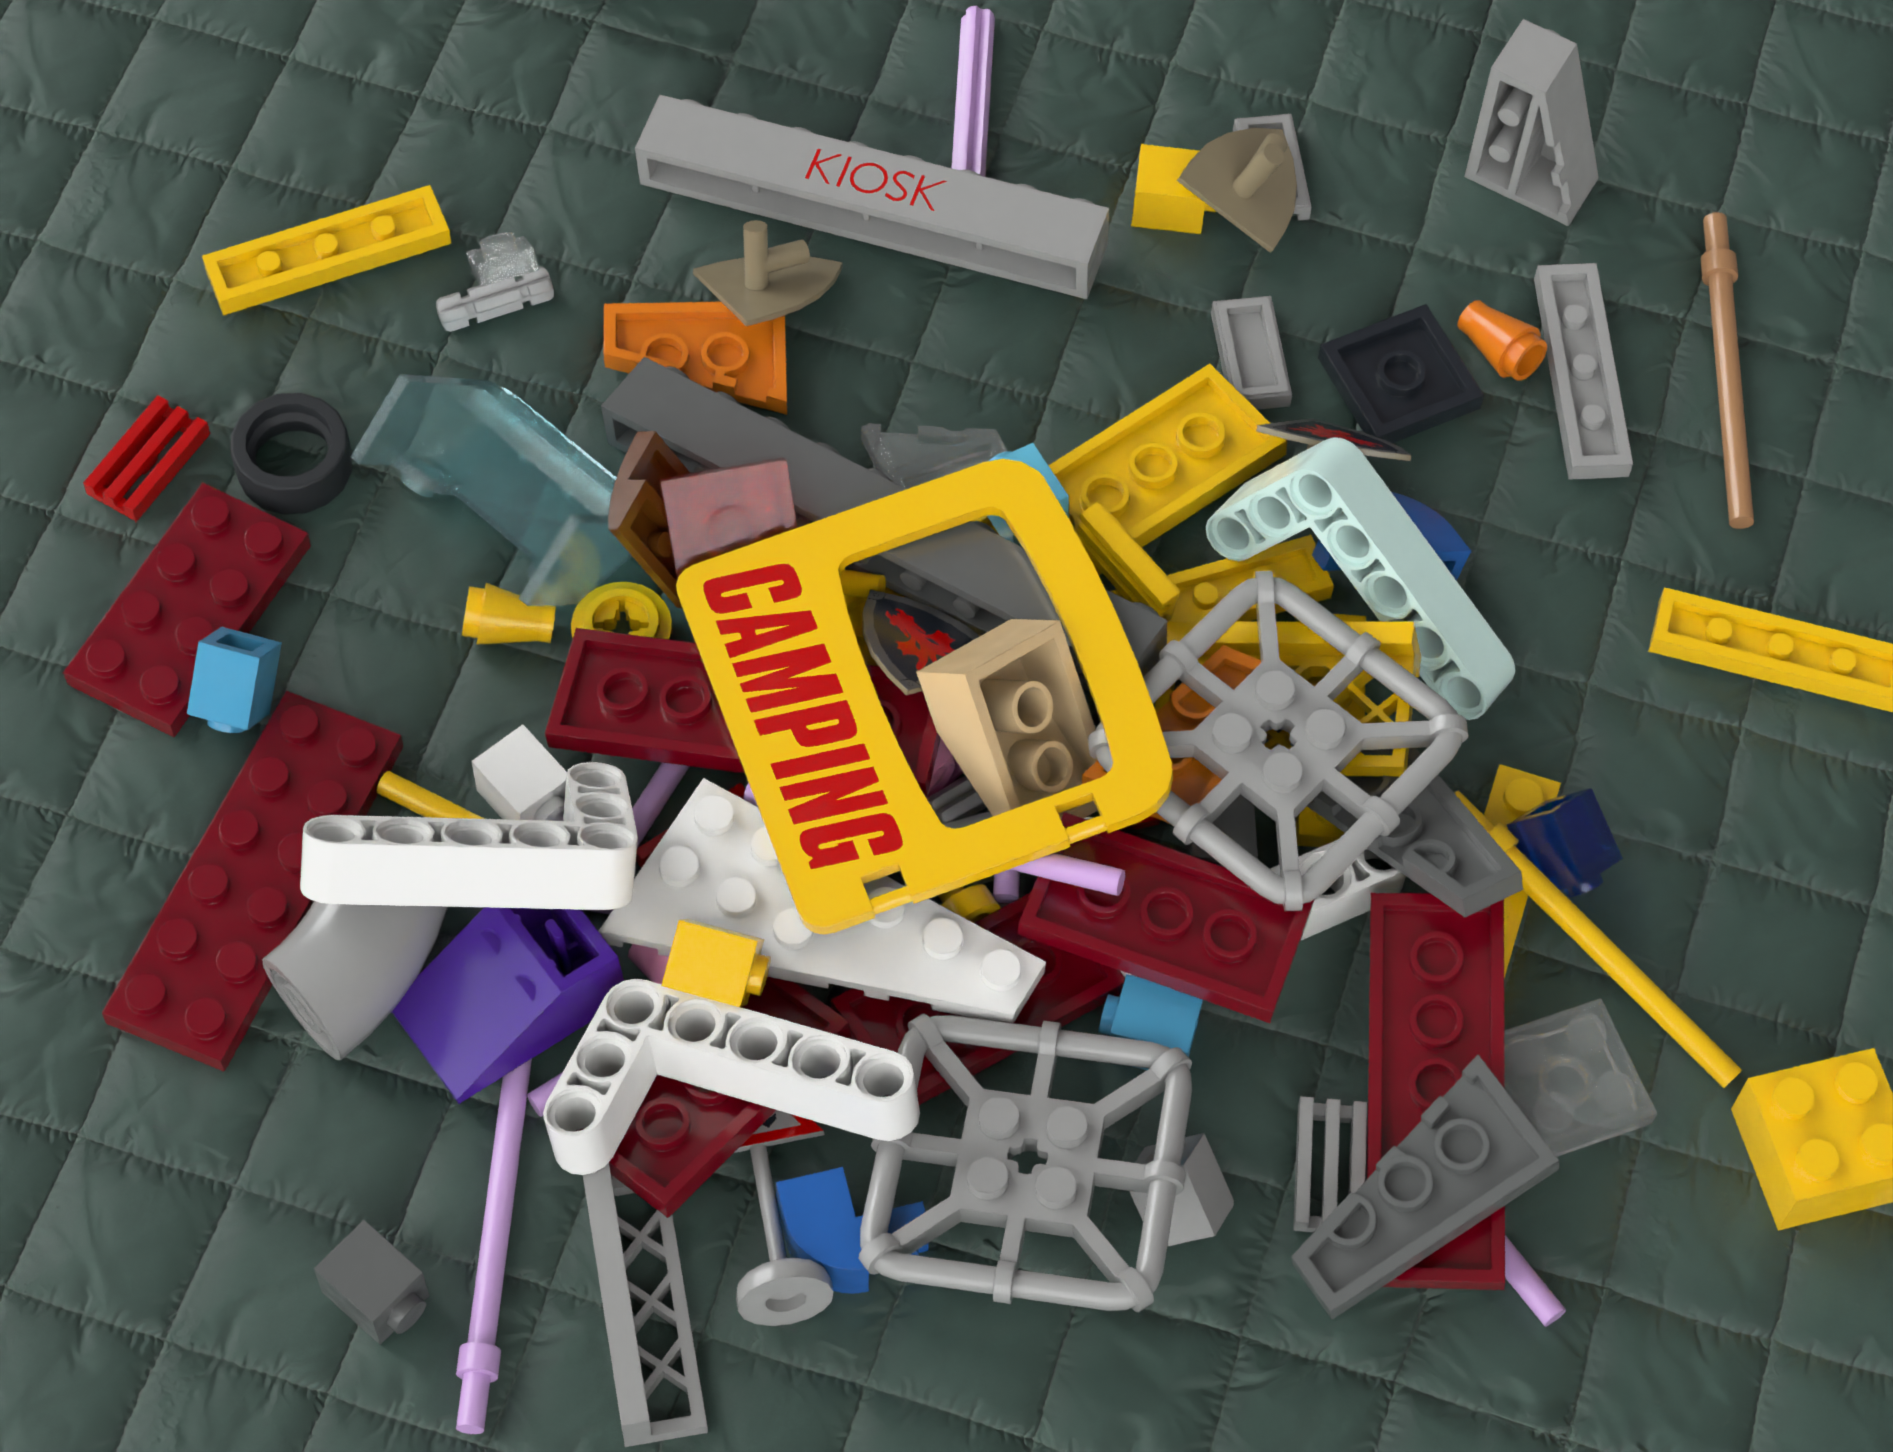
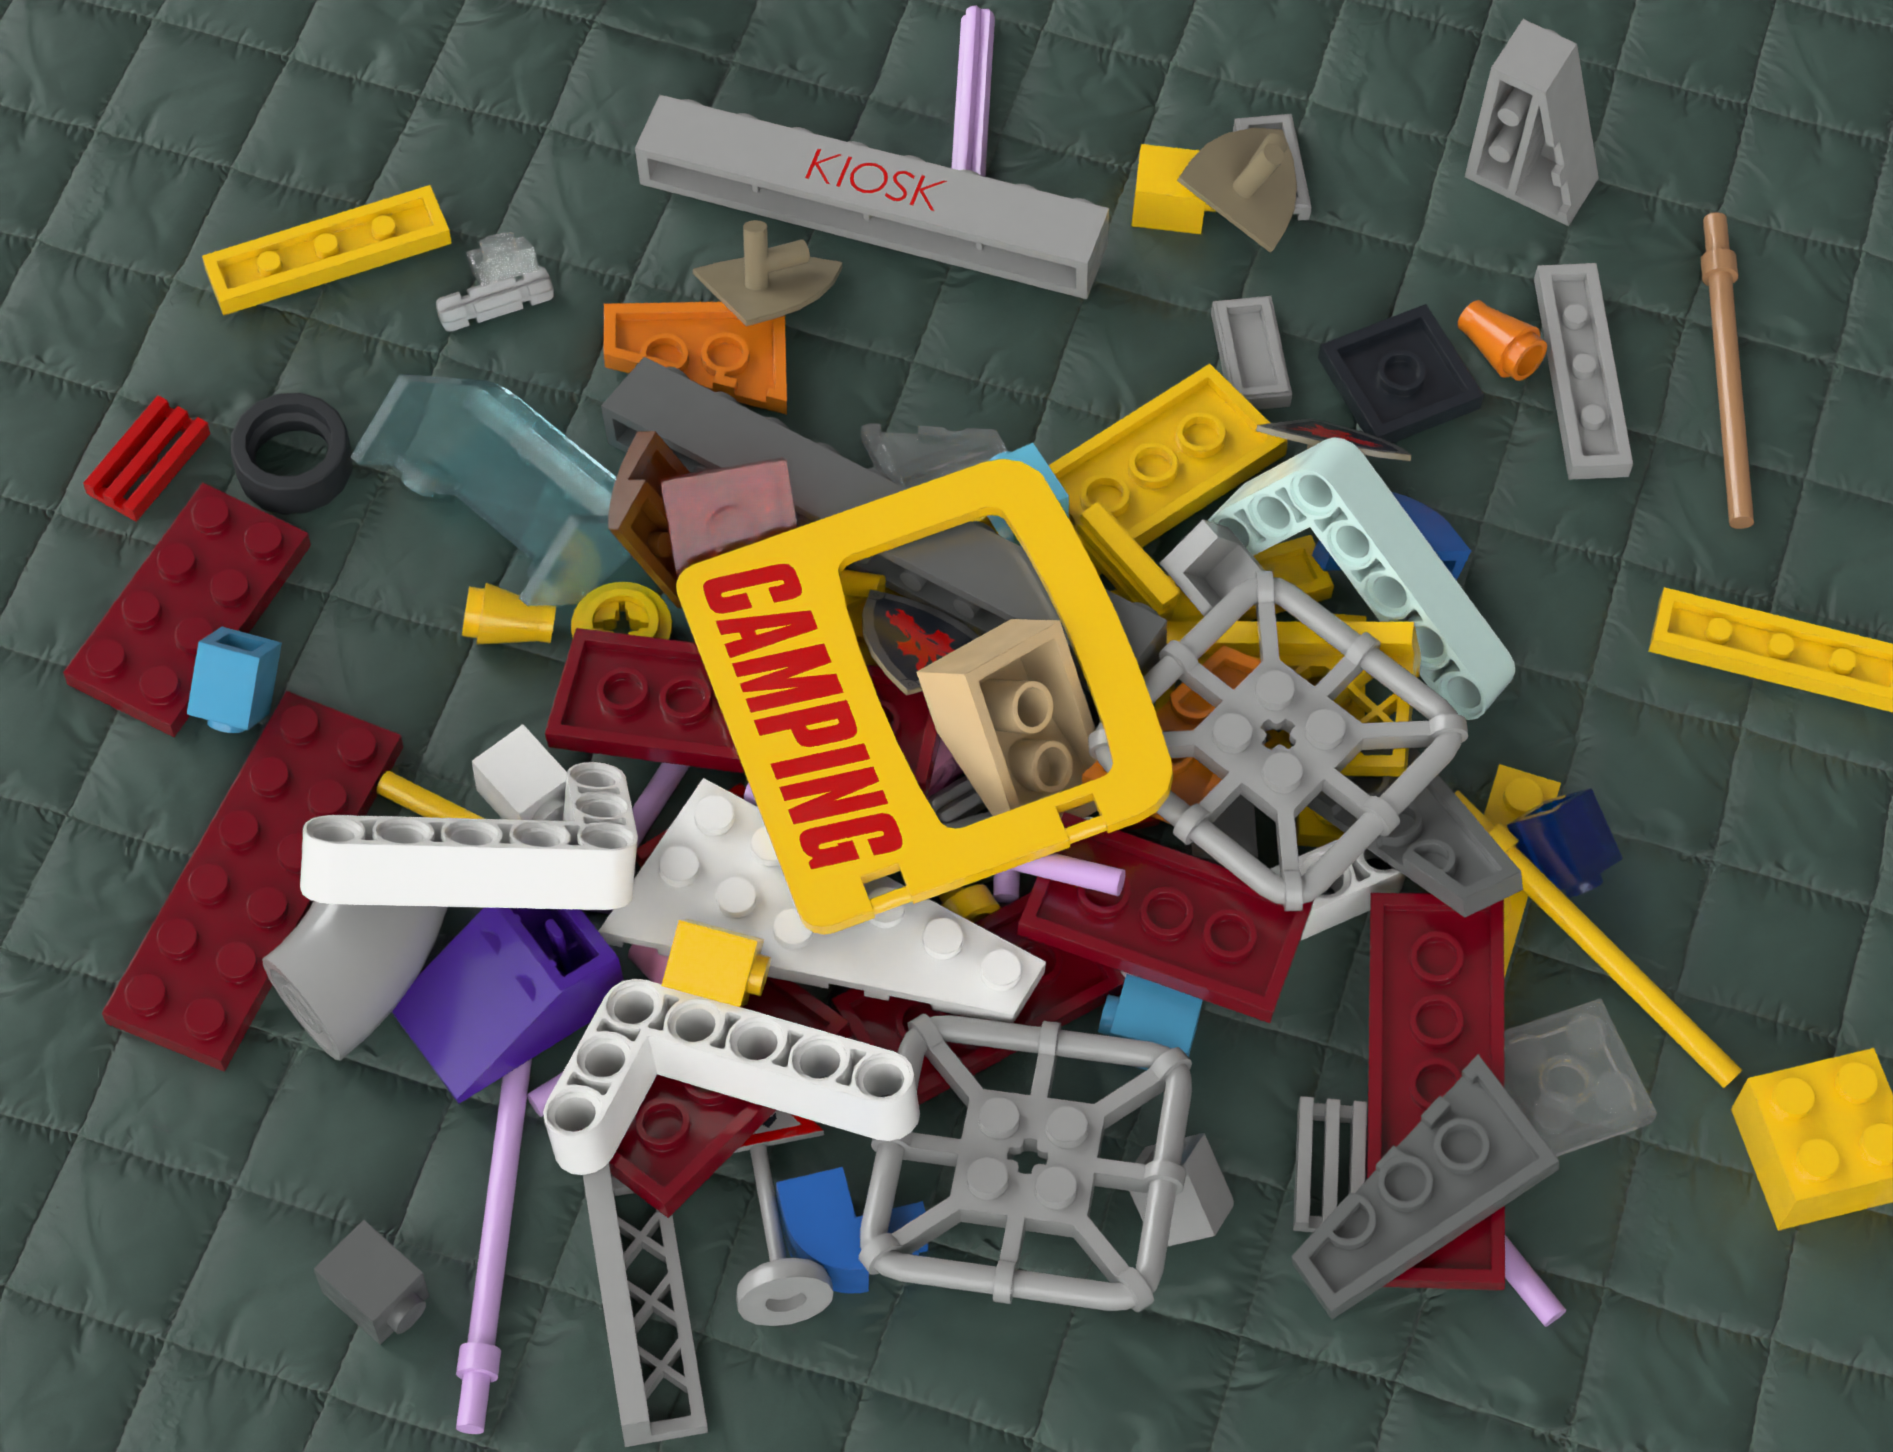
(1209, 564): none -> light grey panel

